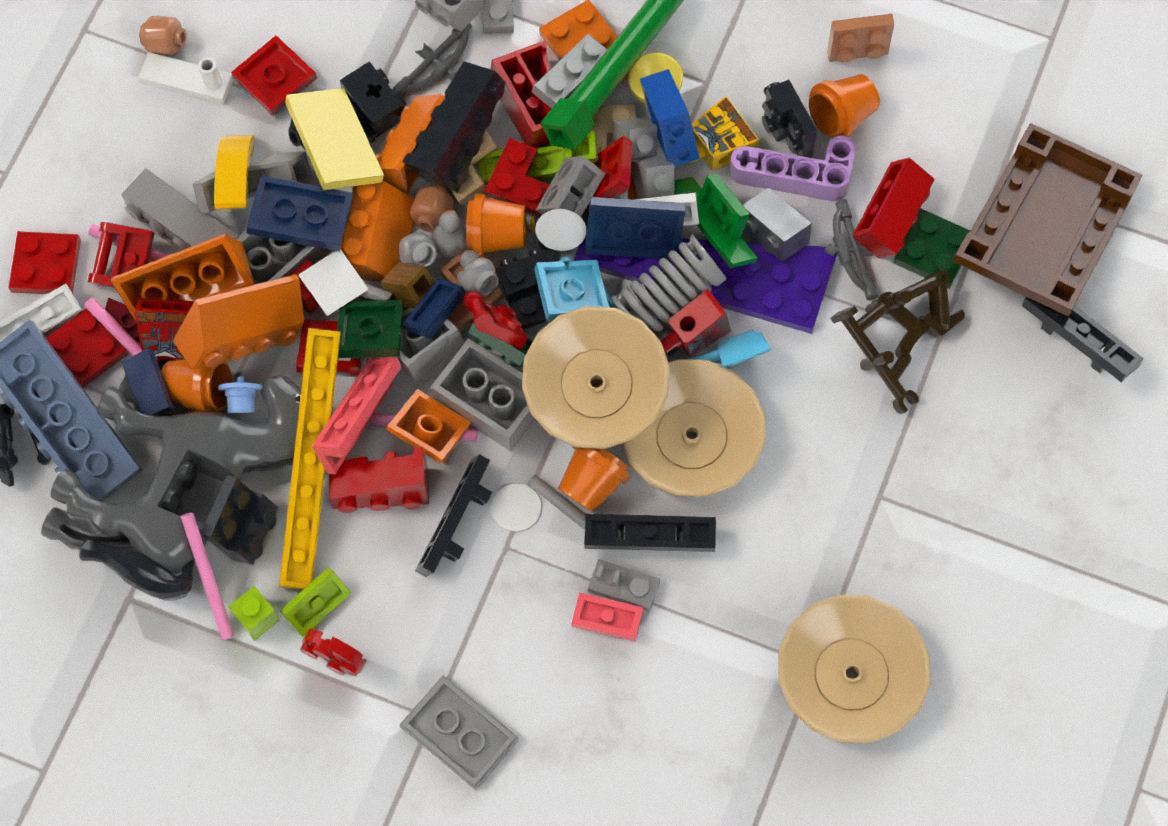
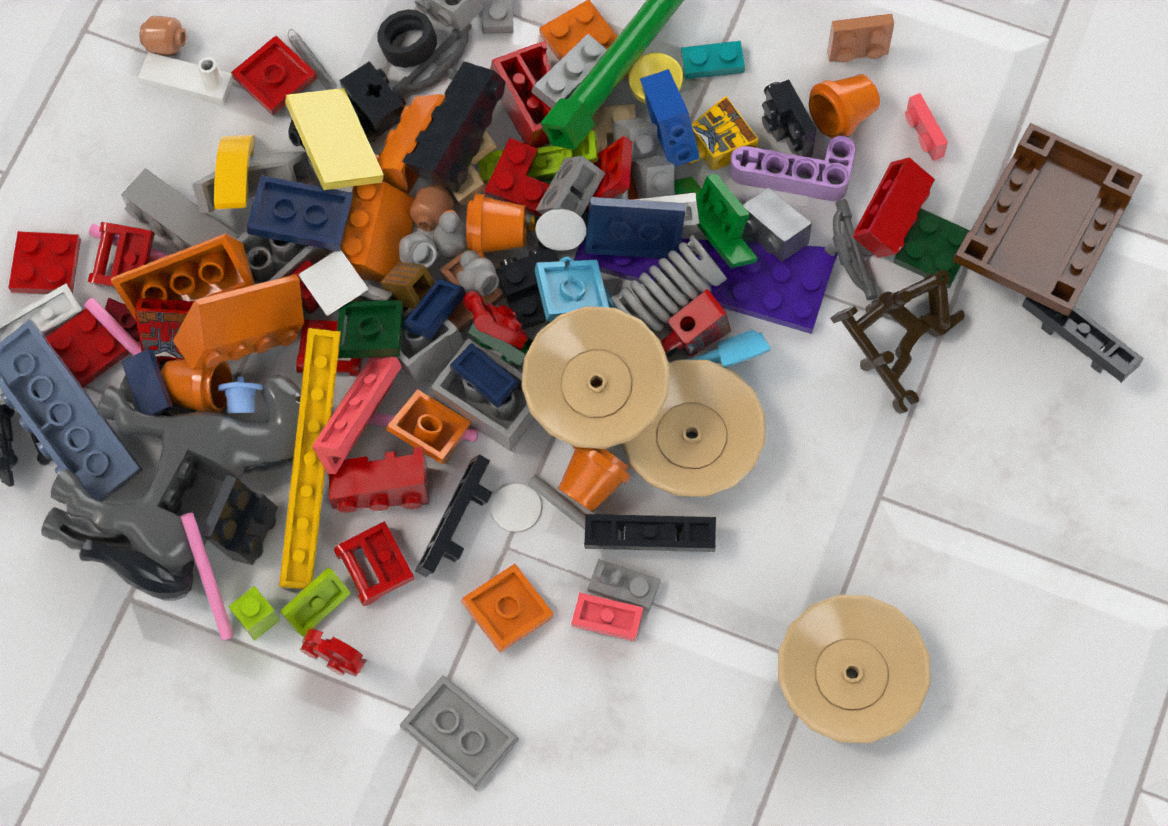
(315, 59): none -> light grey piece
(384, 559): none -> red plate
(400, 23): none -> black tyre
(484, 375): none -> dark blue tile
(507, 608): none -> orange plate
(712, 59): none -> teal plate
(929, 132): none -> coral plate

